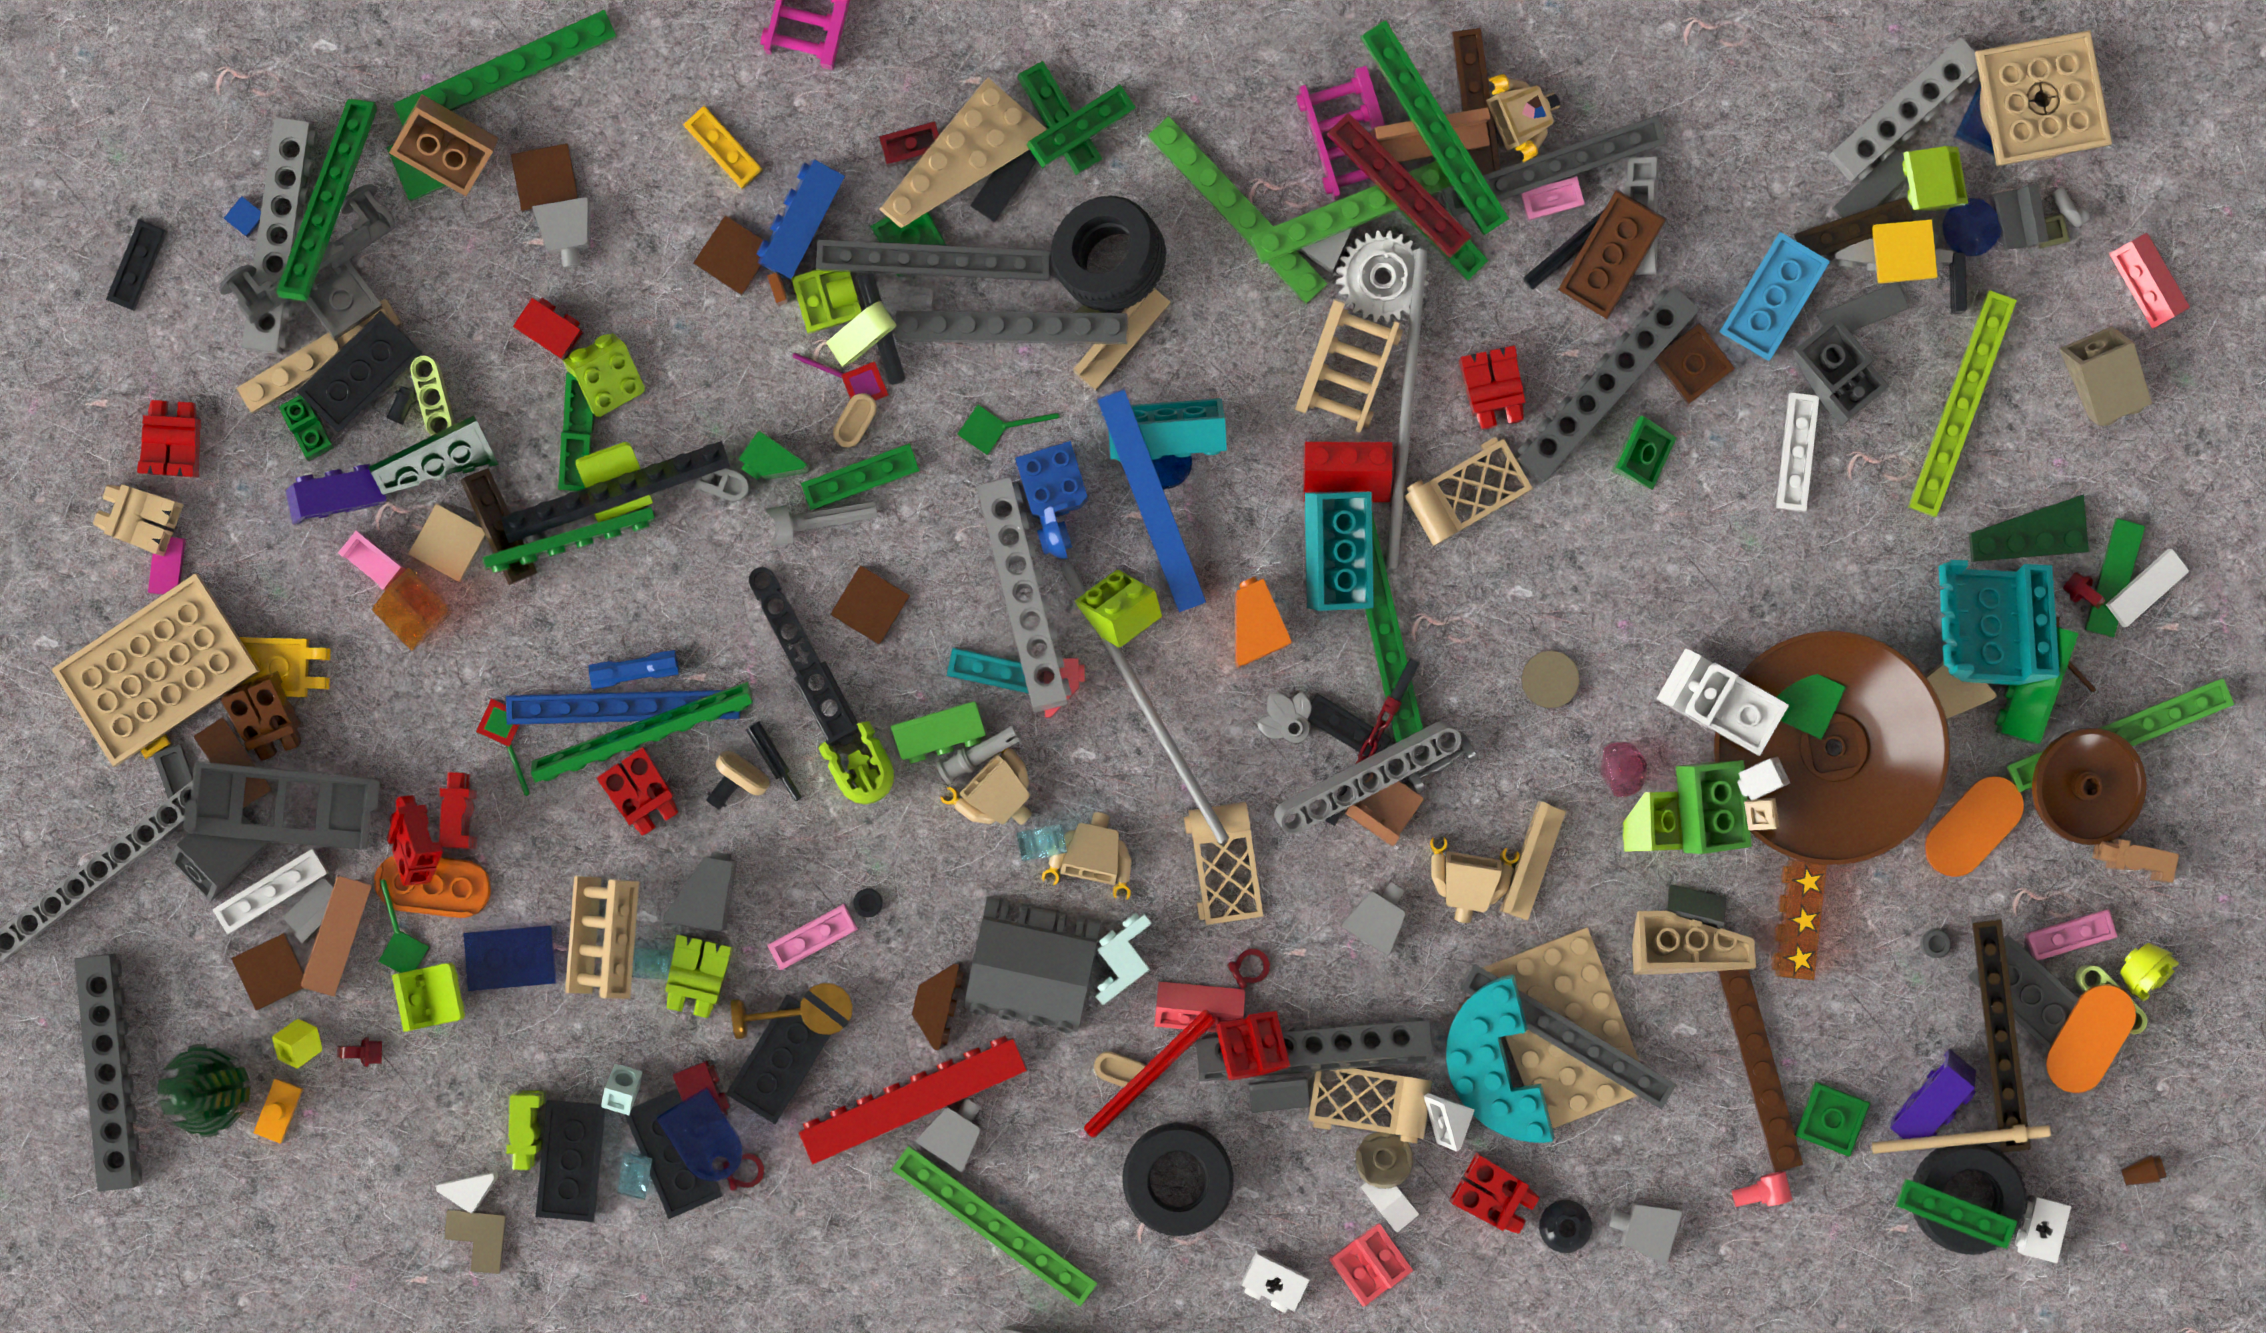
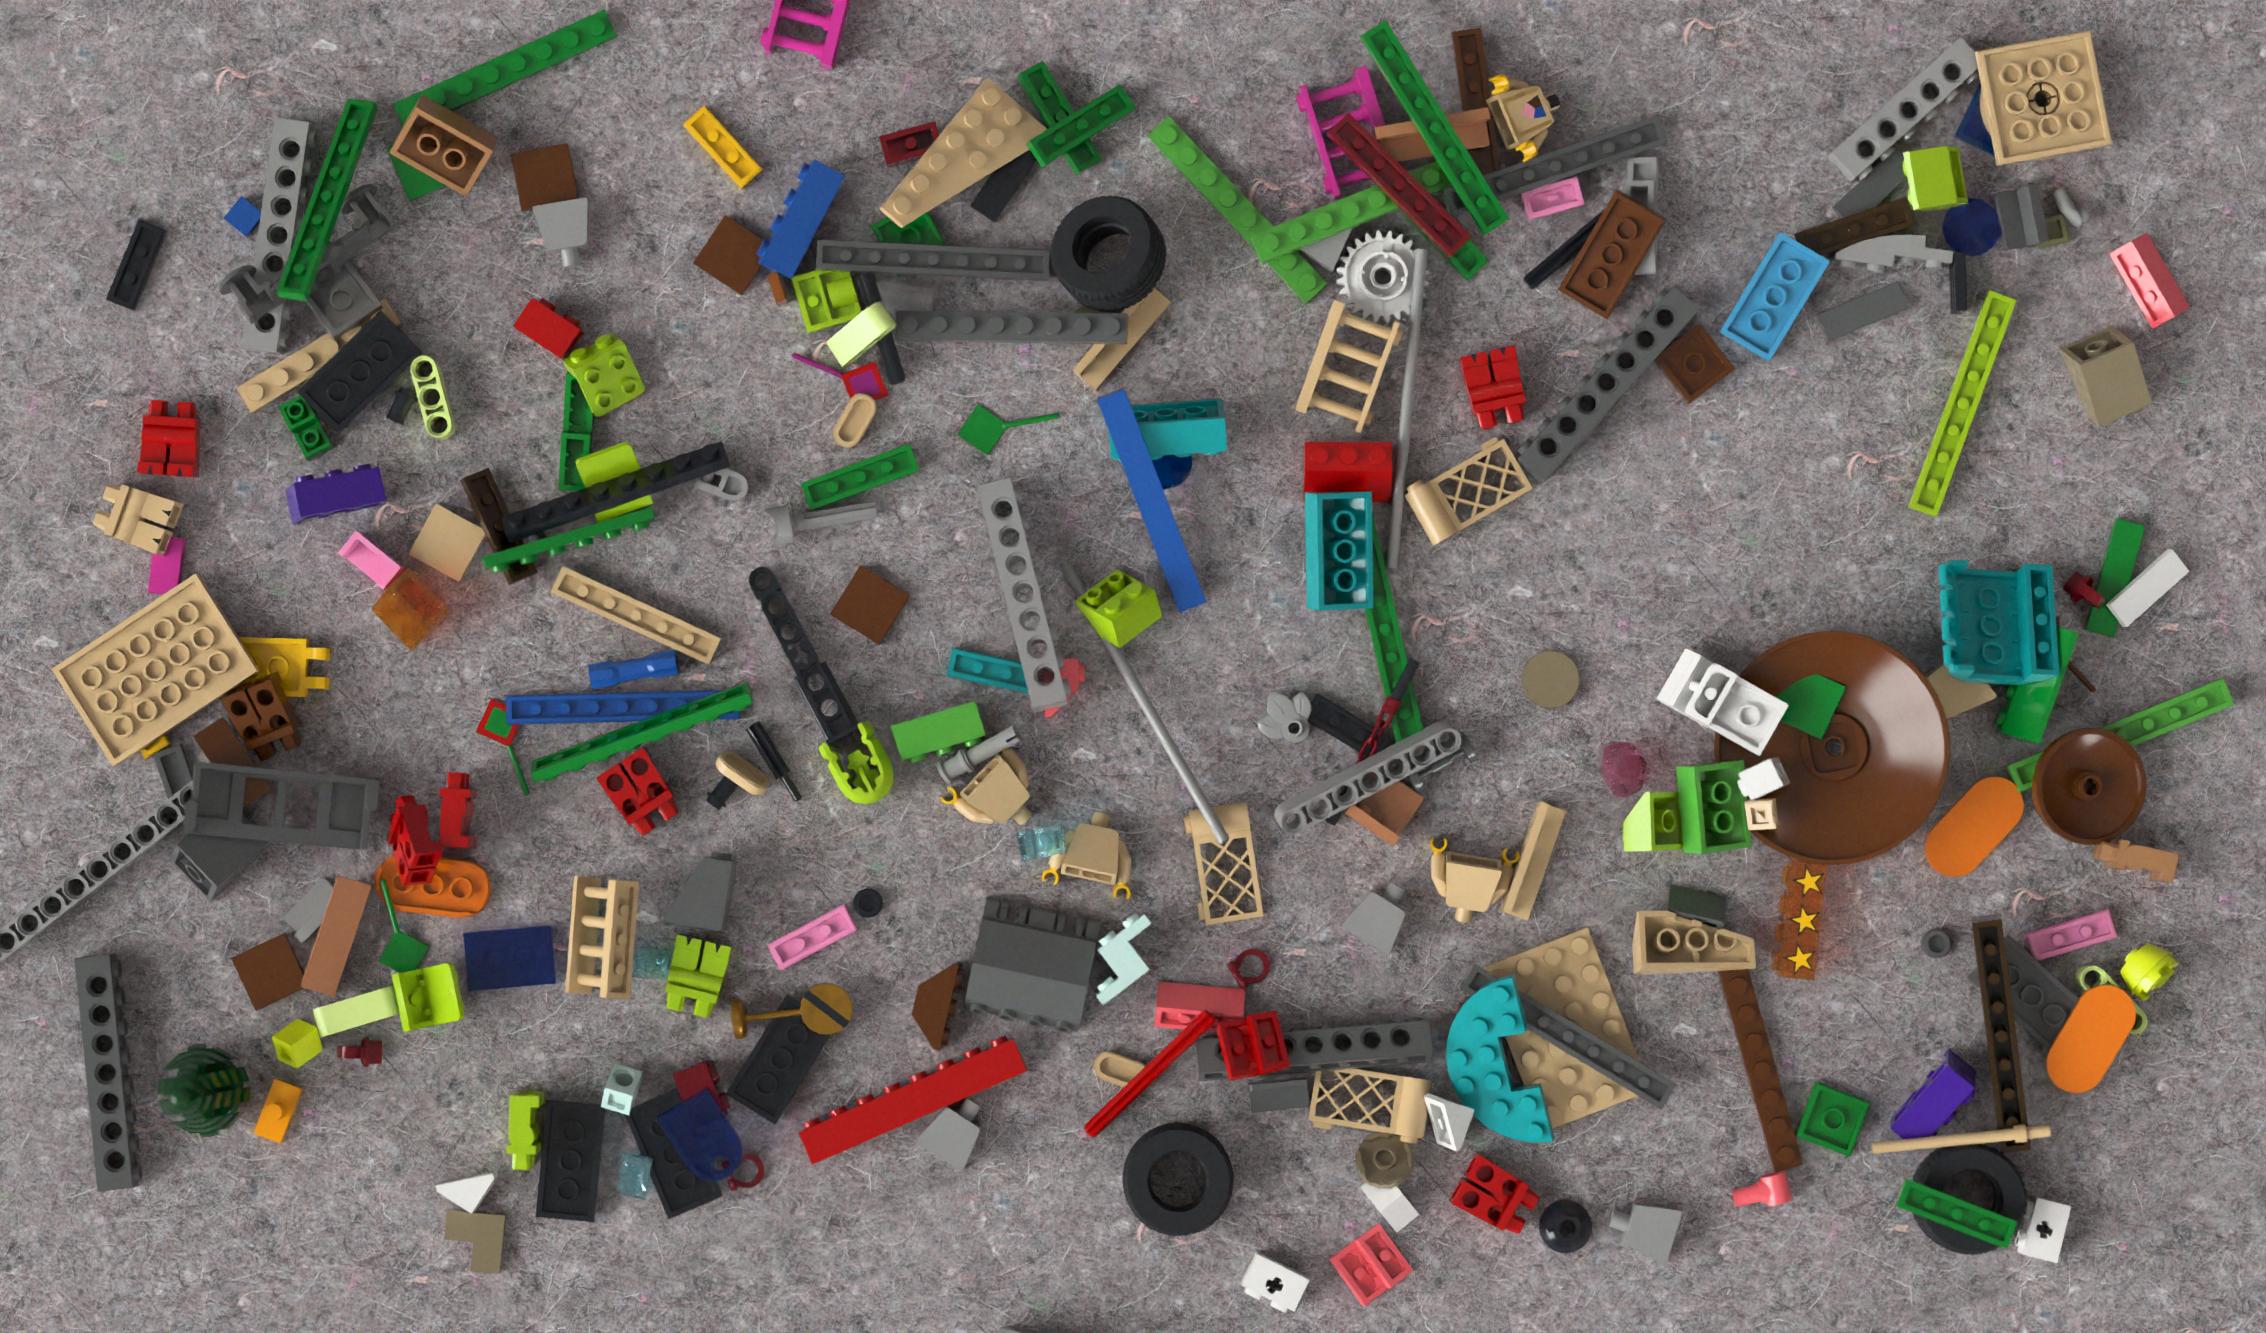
(270, 891): white plate -> none
(356, 1011): none -> yellowish green beam
(444, 453): wing -> none
(636, 615): none -> tan plate
(770, 460): green slope -> none
(994, 1226): bright green plate -> none
(1052, 490): blue brick -> none
(1257, 623): orange slope -> none
(1644, 452): green slope -> none
(1797, 452): white plate -> none
(1839, 371): dark grey slope -> none
(1904, 251): yellow tile -> none
(2044, 532): dark green wing -> none
(2144, 1171): reddish brown cone -> none

